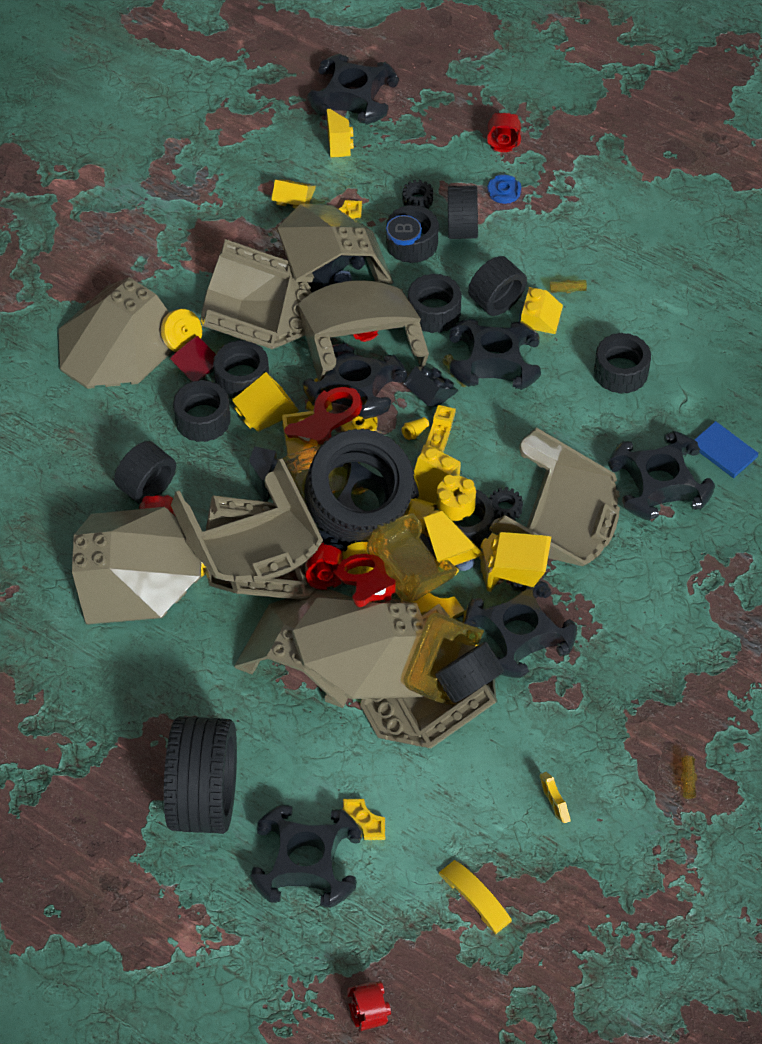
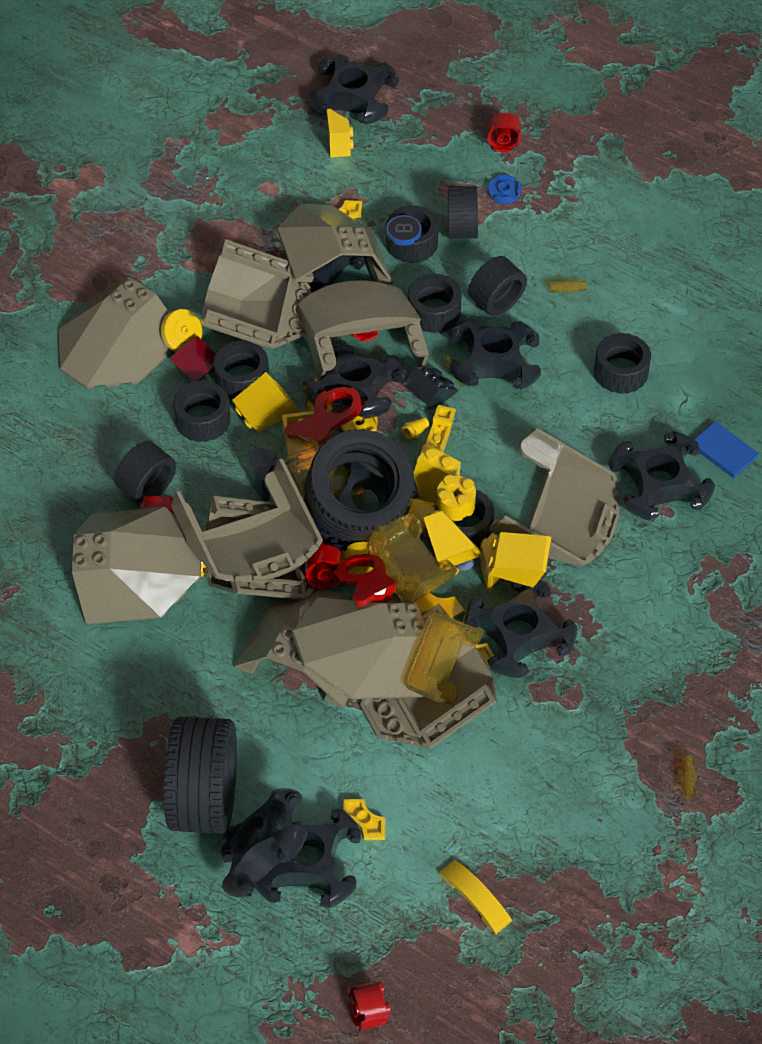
(262, 842): none -> black piece
(292, 192): yellow slope -> none
(342, 276): sand blue tile -> none
(417, 188): black tyre -> none
(469, 672): black tyre -> none
(510, 497): black tyre -> none
(541, 311): yellow slope -> none
(553, 795): yellow tile -> none

